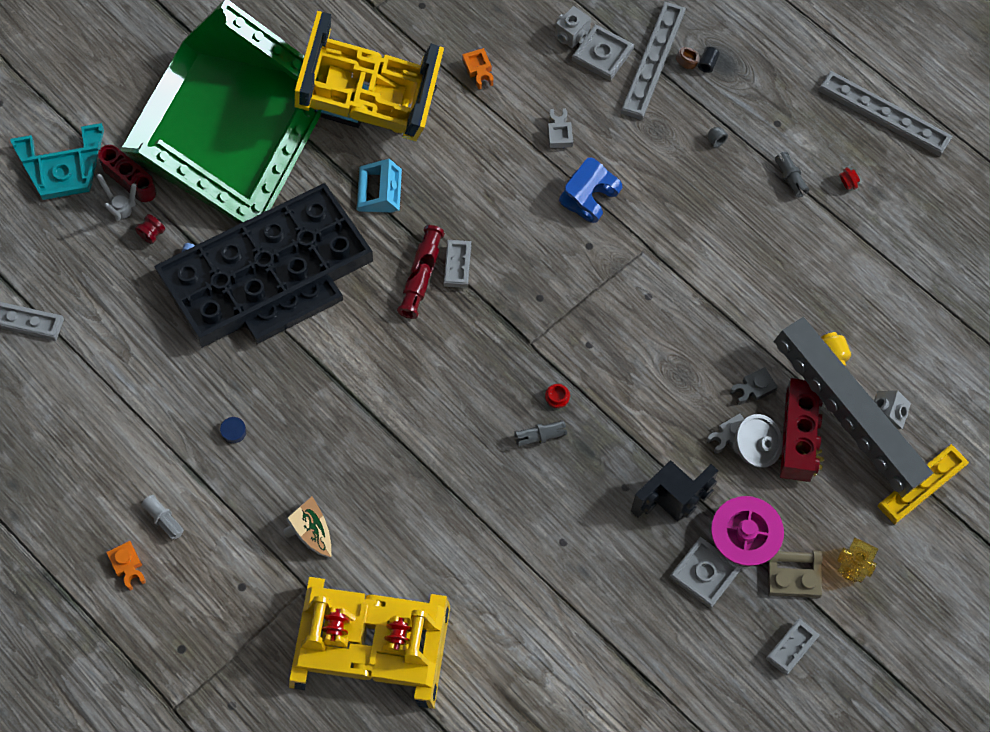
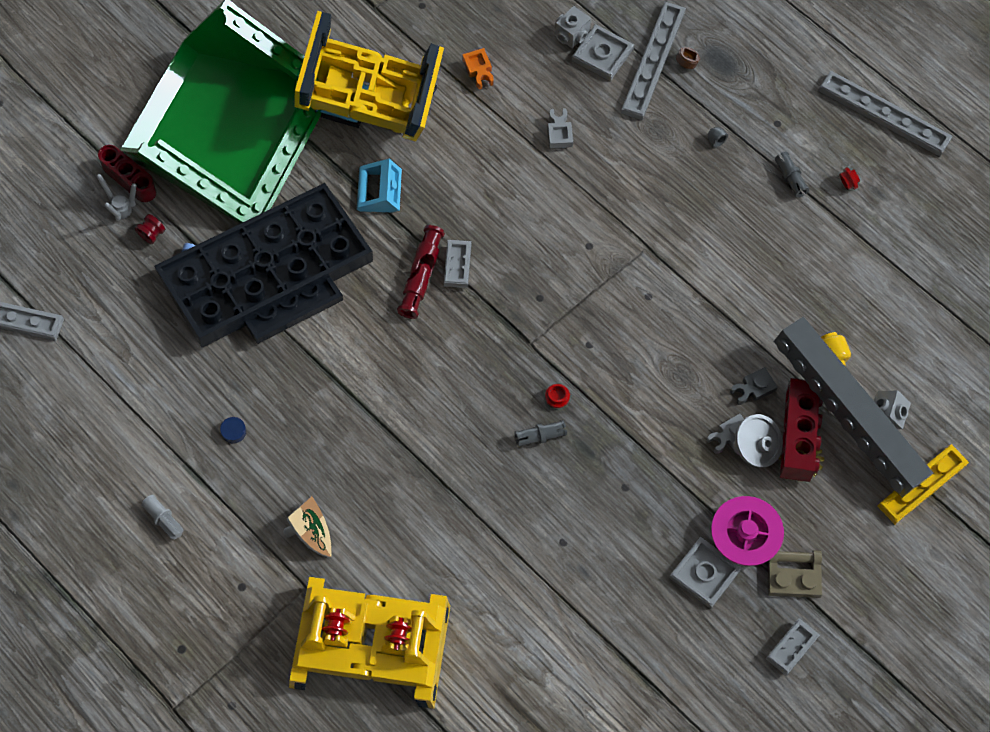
(63, 171): teal wing -> none
(126, 562): orange plate -> none
(589, 179): blue piece -> none
(674, 491): black bracket -> none
(708, 59): black hinge -> none
(857, 560): clear yellow brick -> none

